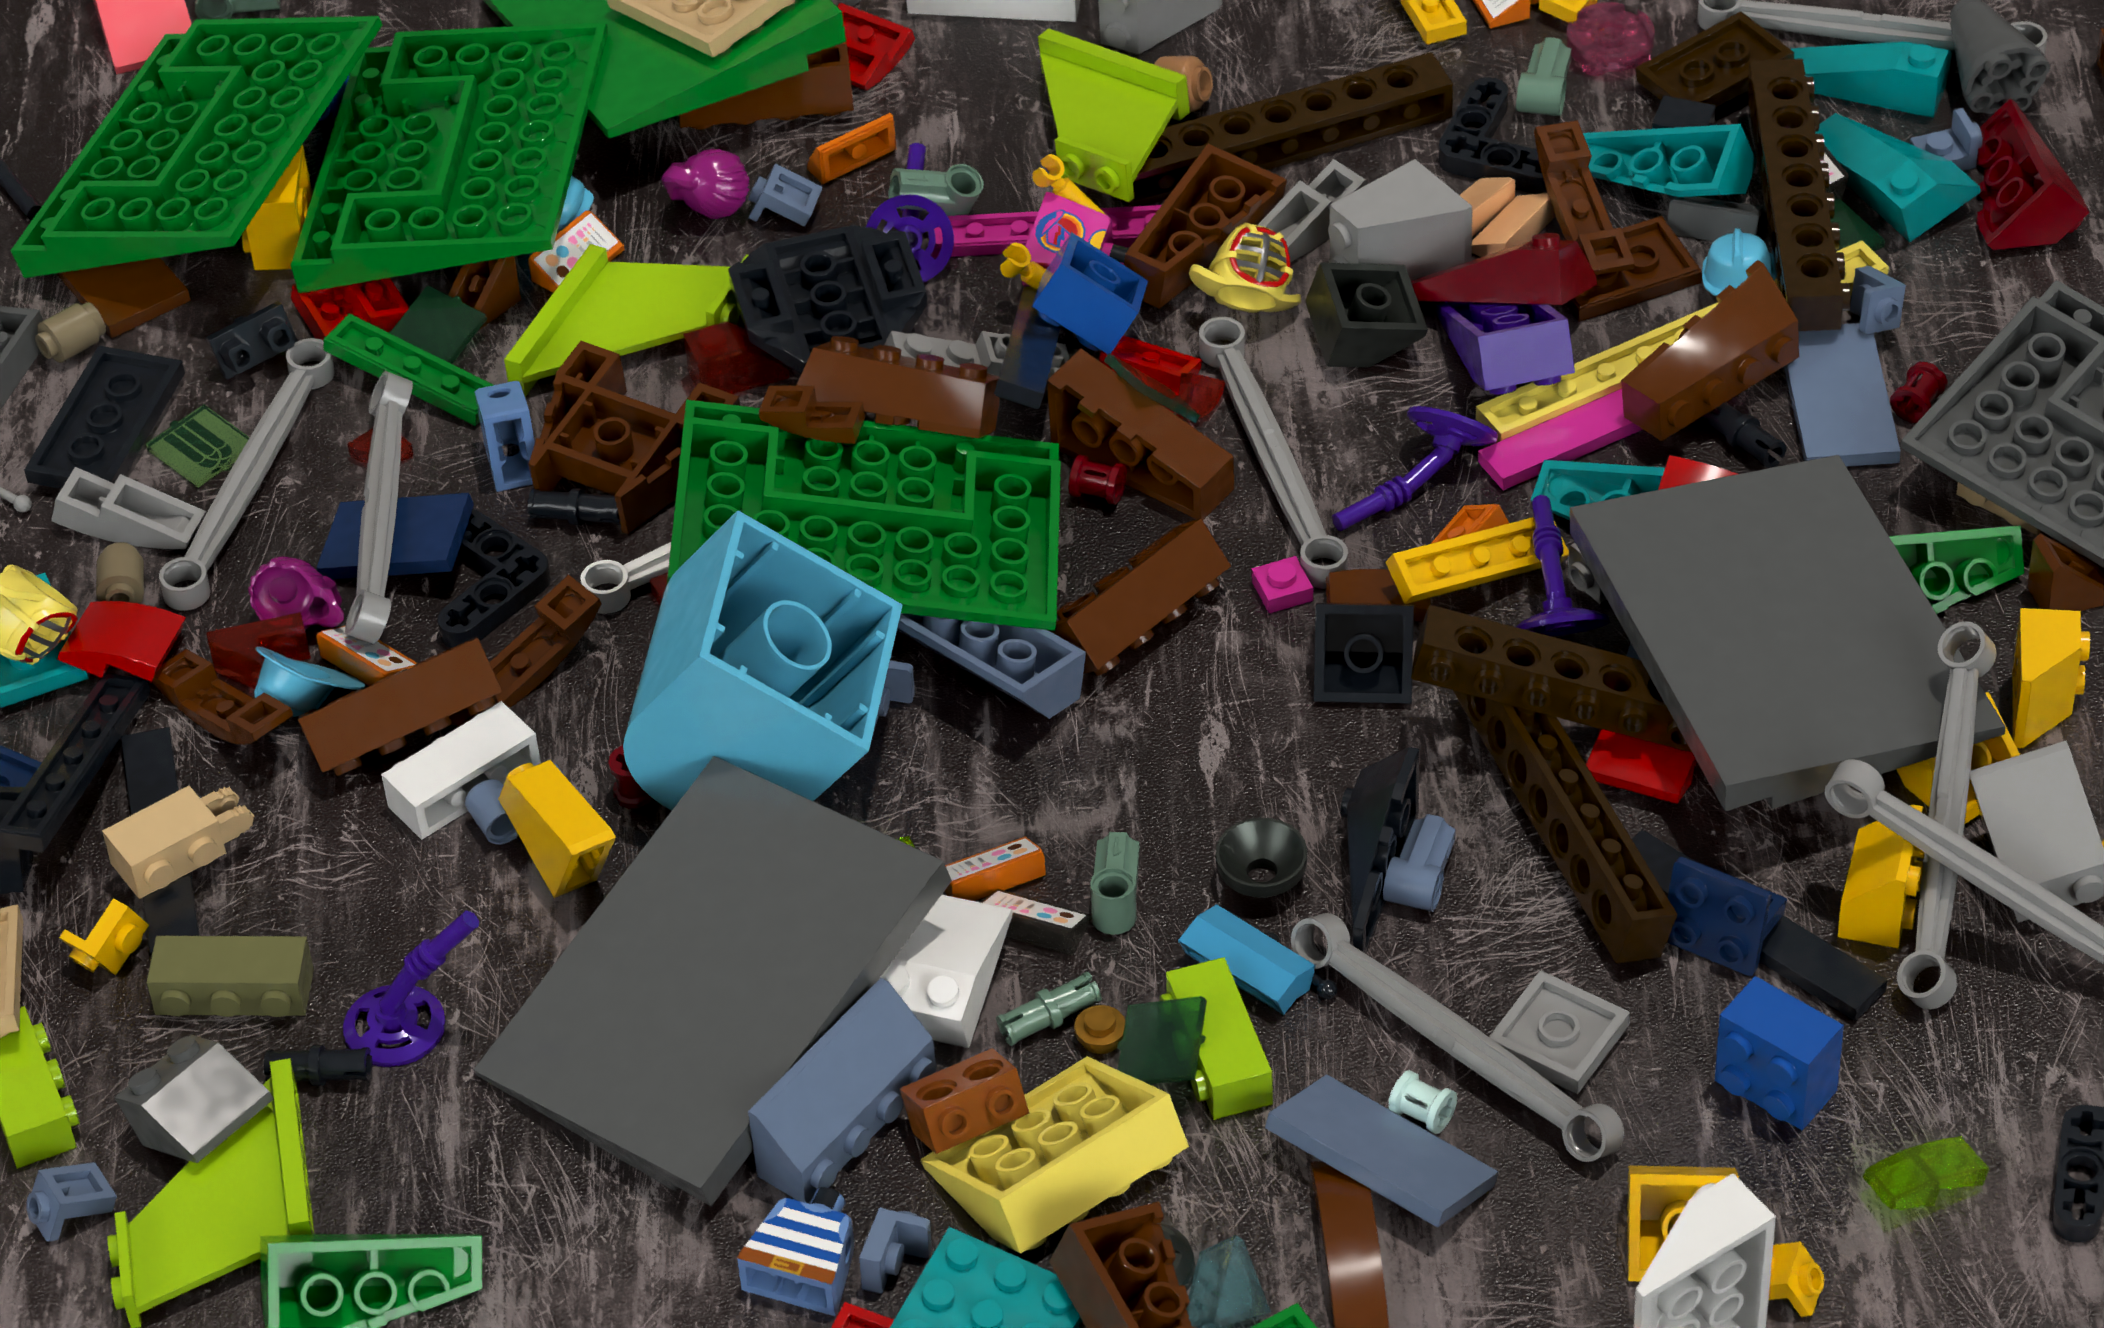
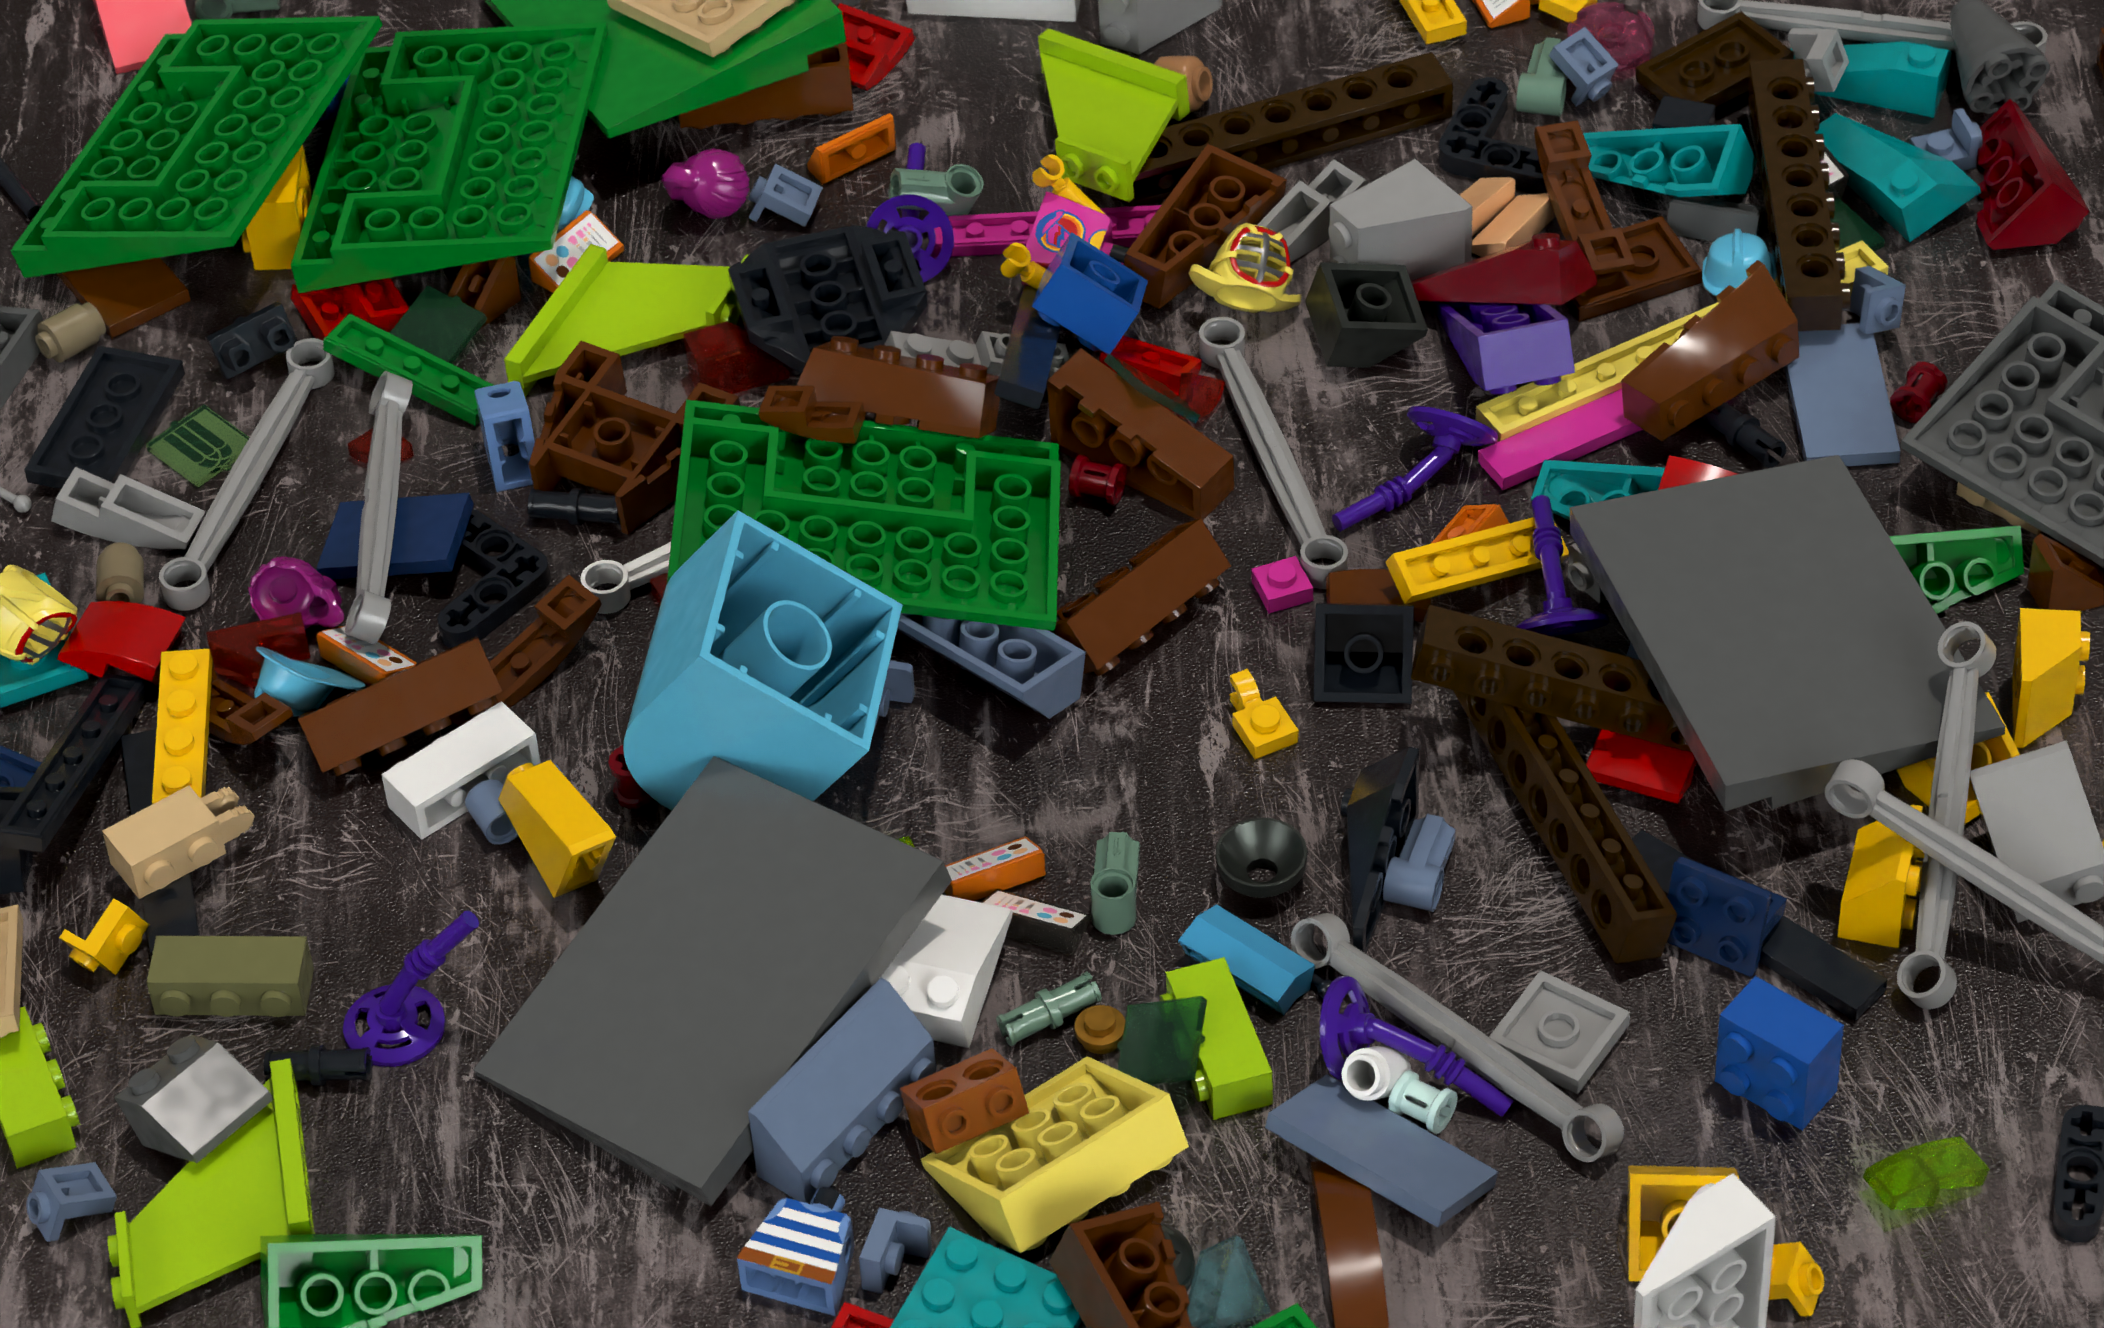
(182, 722): none -> yellow plate
(1259, 723): none -> yellow plate
(1360, 1028): none -> dark purple dish
(1373, 1071): none -> white brick
(1585, 65): none -> sand blue bracket
(1821, 54): none -> light grey panel

